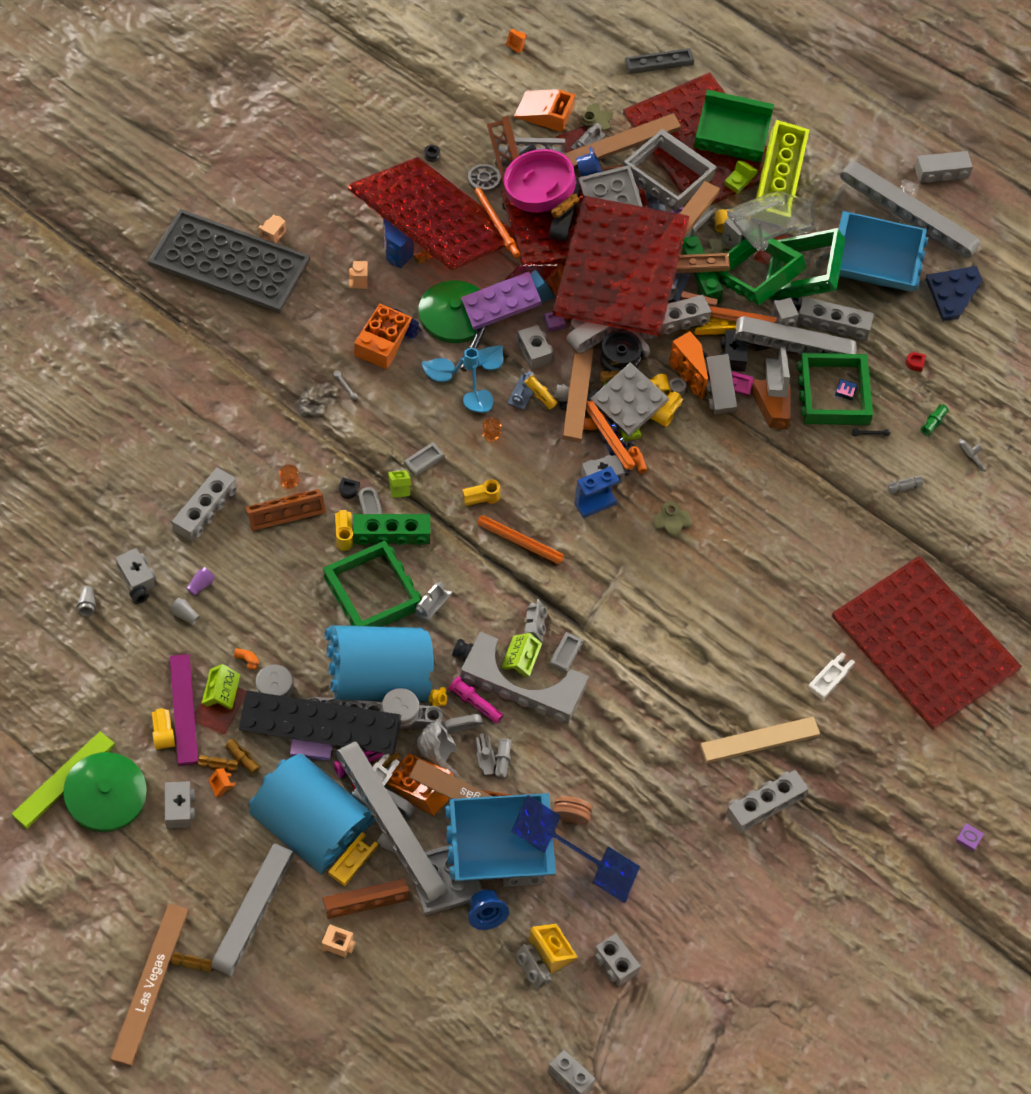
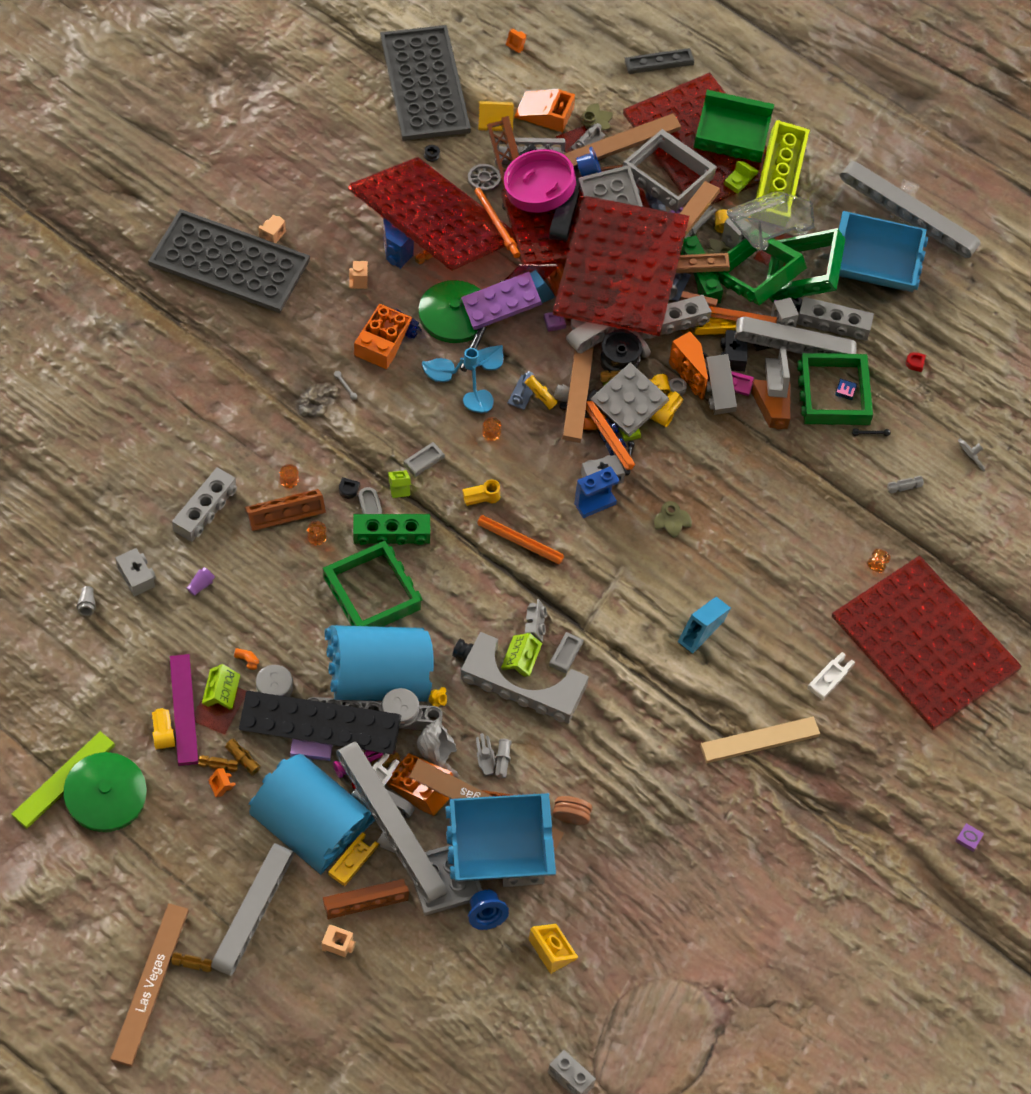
(139, 595): black bush -> none
(176, 815): light grey brick -> none
(183, 610): light grey cone -> none
(316, 528): none -> clear orange wheel
(343, 526): yellow piece -> none
(425, 82): none -> dark grey plate
(428, 606): light grey hinge -> none
(462, 723): light grey tile -> none
(469, 694): dark pink pin -> none
(493, 112): none -> yellow slope
(528, 958): light grey hinge -> none
(535, 356): light grey brick -> none
(537, 827): clear blue hinge -> none
(564, 206): pearl gold axle -> none
(621, 957): light grey brick -> none
(638, 458): orange arm -> none
(703, 624): none -> dark azure slope
(744, 819): light grey brick -> none
(878, 560): none -> clear orange wheel
(934, 419): green pin -> none
(943, 167): light grey brick -> none
(953, 290): dark blue plate -> none

